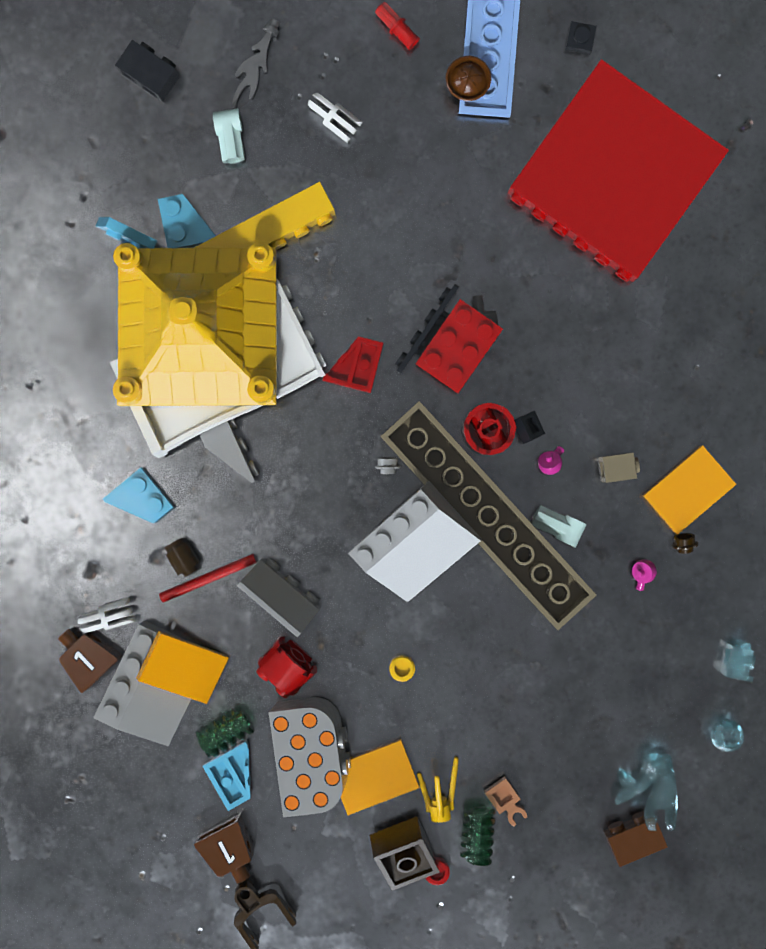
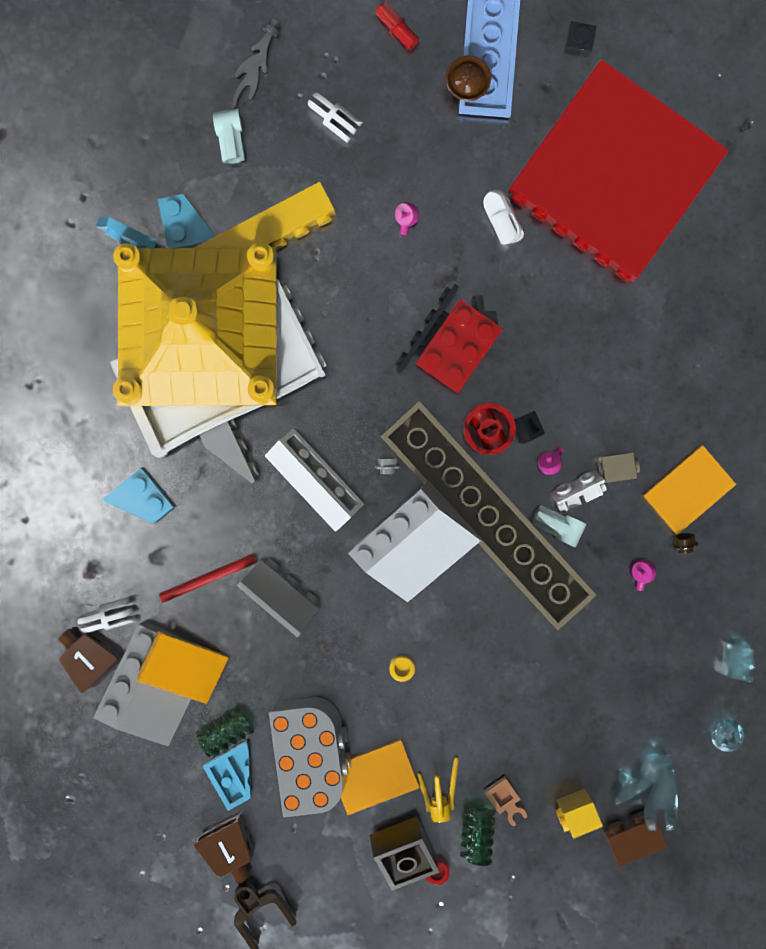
(147, 70): black brick -> none
(182, 557): dark brown brick -> none
(286, 667): red brick -> none
(314, 479): none -> white brick
(357, 365): red wing -> none
(406, 215): none -> dark pink piece
(502, 217): none -> white arm
(578, 813): none -> yellow brick
(589, 485): none -> white hinge

